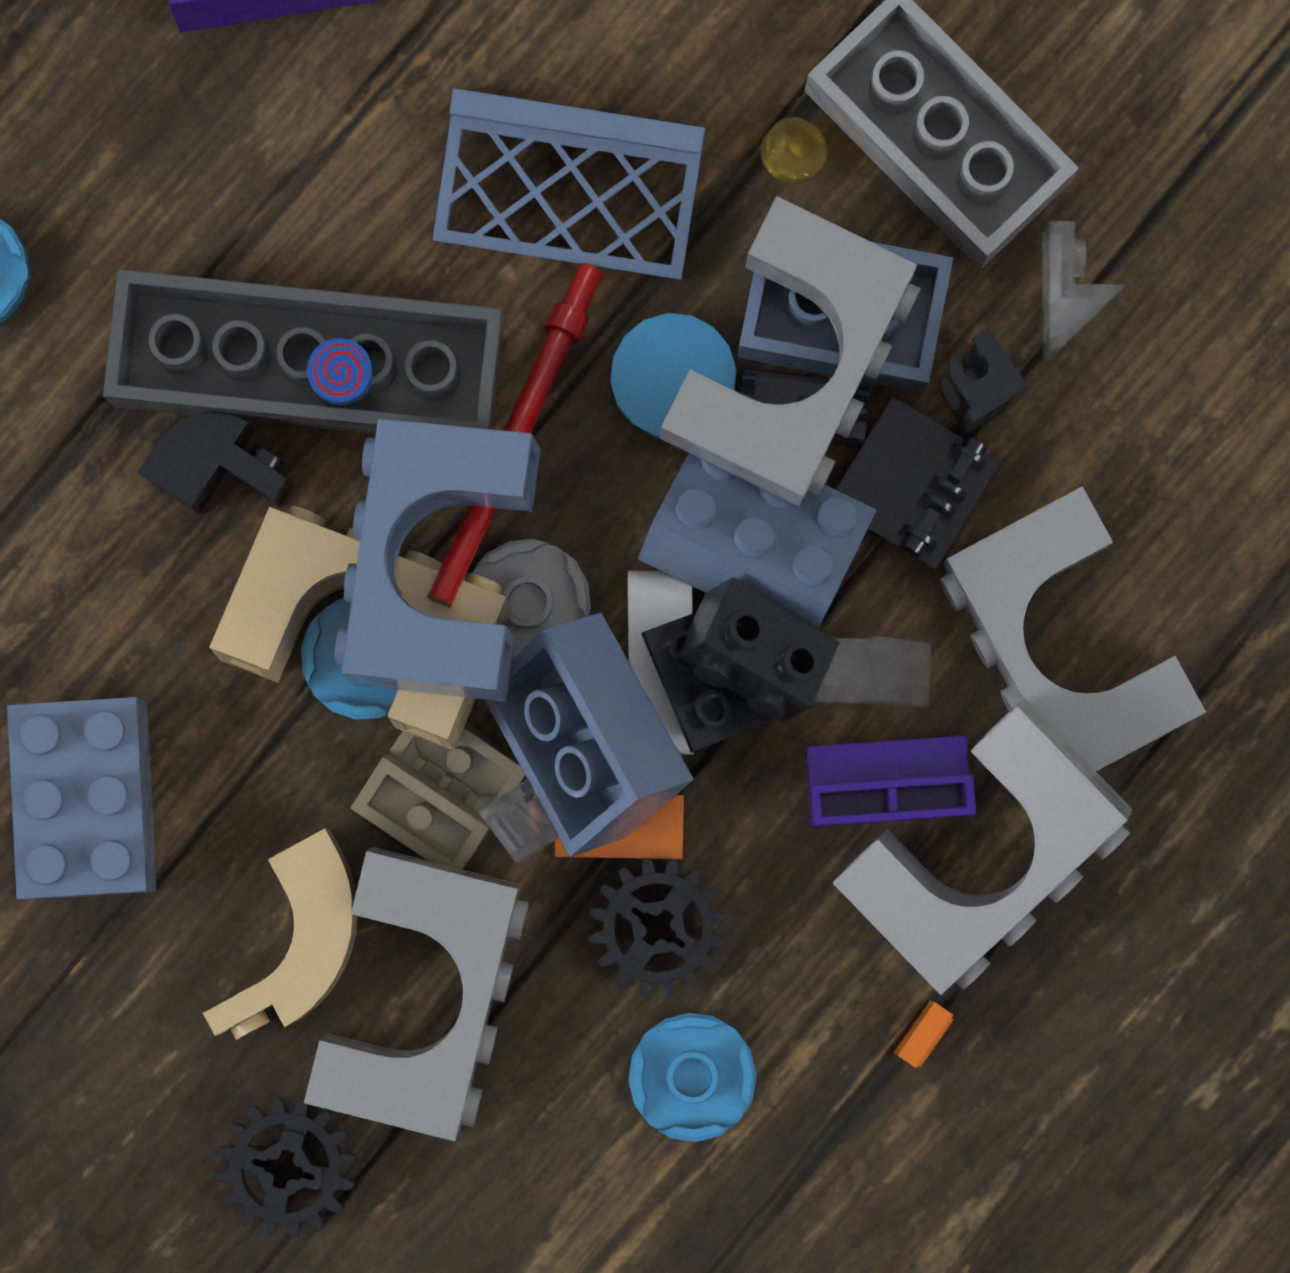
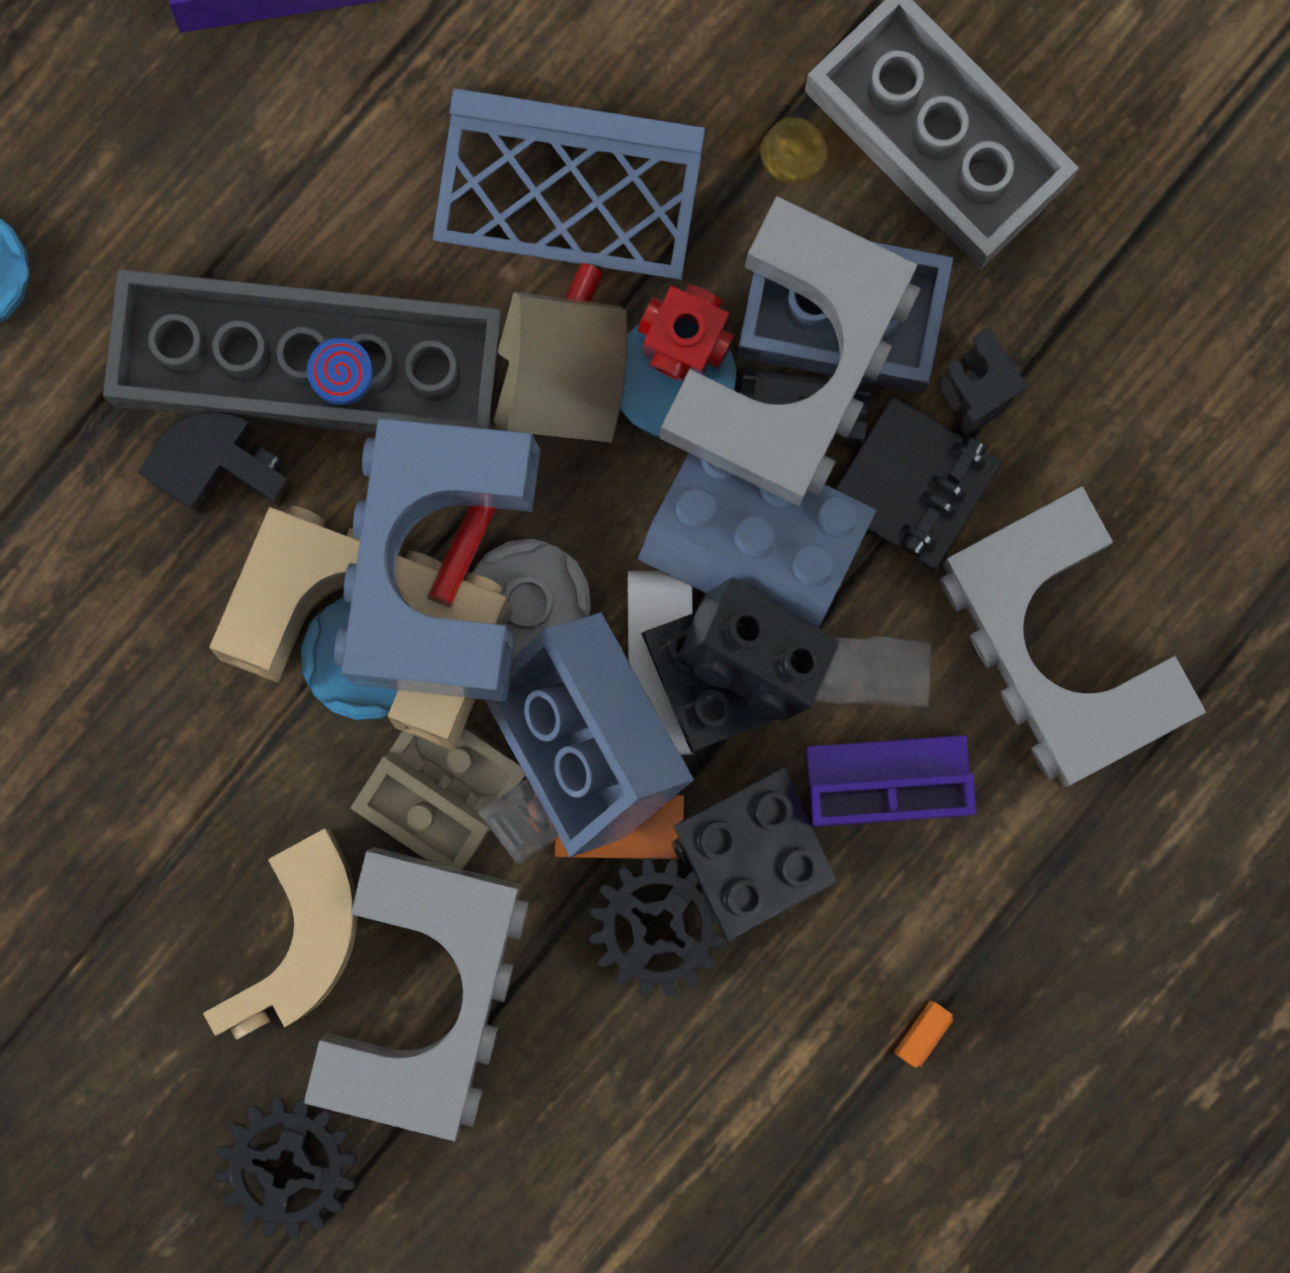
(81, 798): sand blue brick -> none
(562, 367): none -> dark tan slope
(676, 355): none -> red brick
(692, 1077): dark azure tile -> none
(754, 853): none -> black hinge
(951, 930): light grey arch -> none
(1065, 304): clear slope -> none

